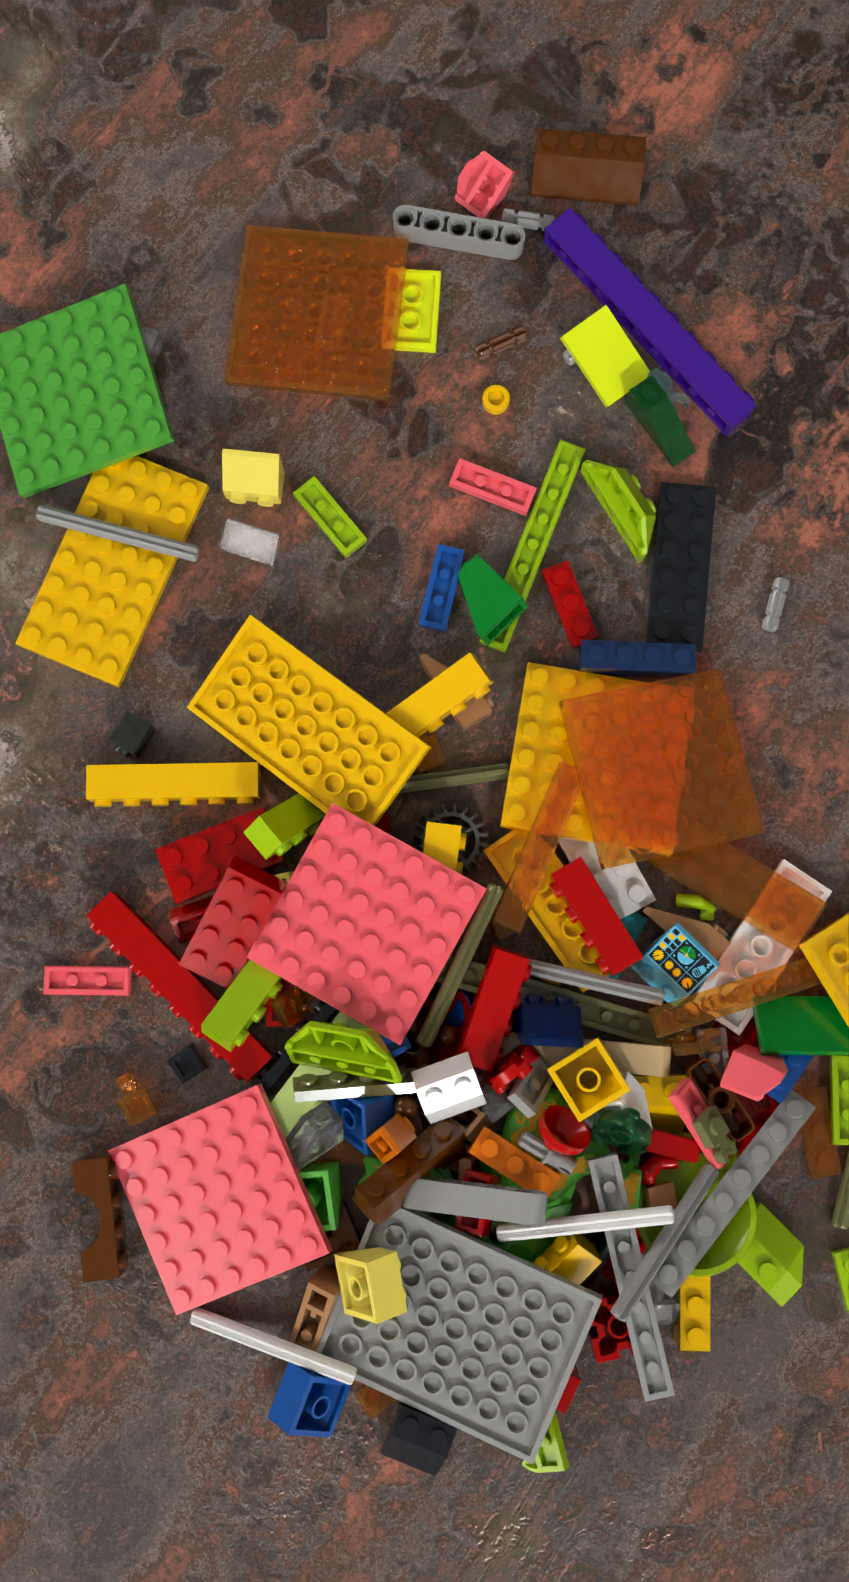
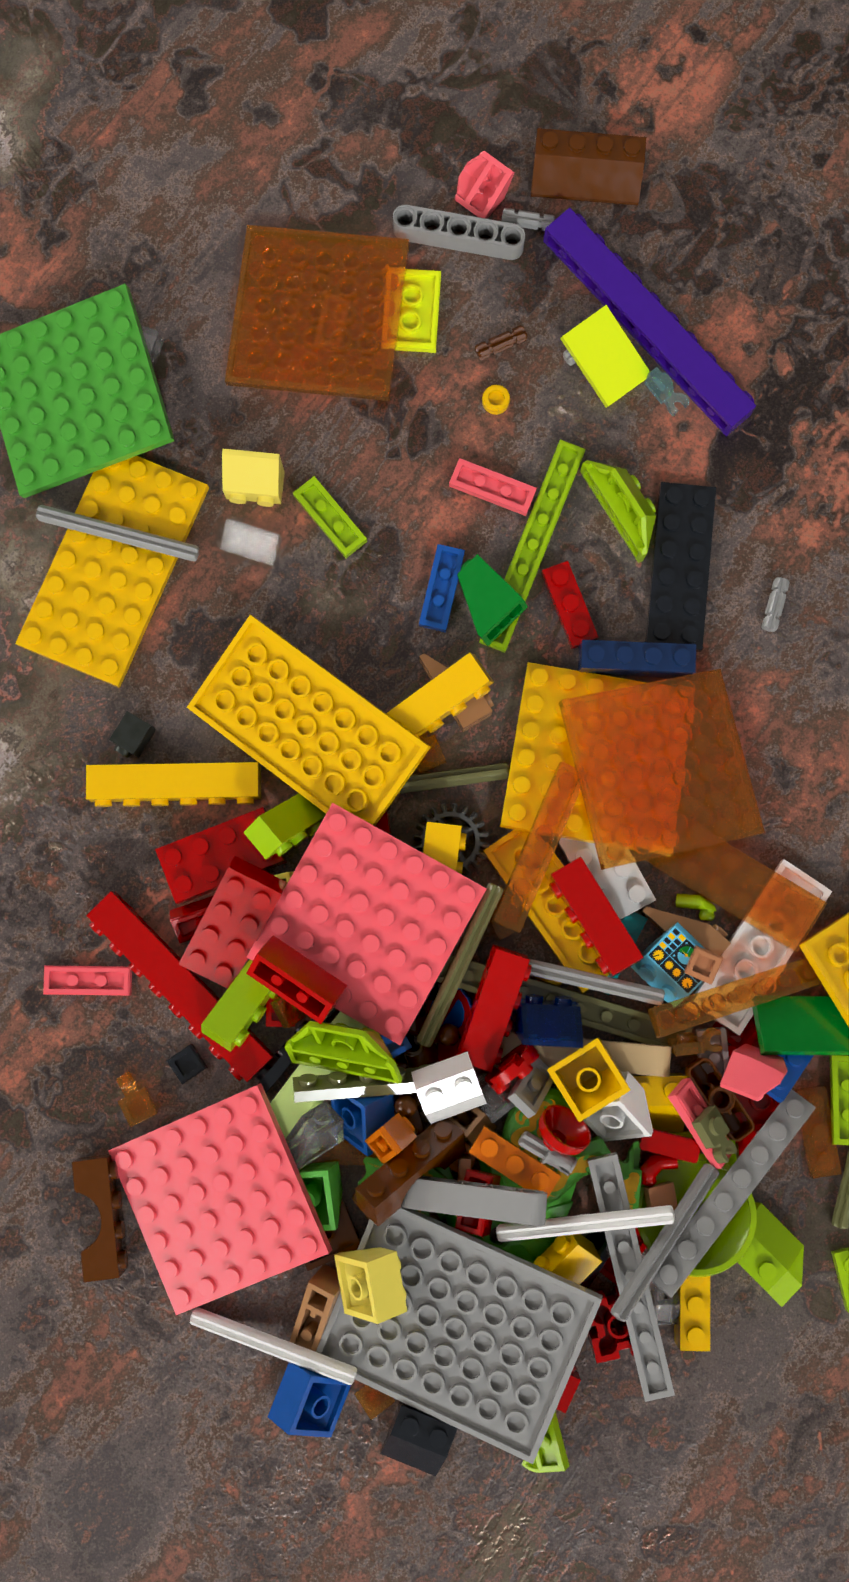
(296, 979): none -> red brick
(622, 1130): clear green plate -> none
(660, 420): dark green slope -> none
(703, 964): none -> nougat tile

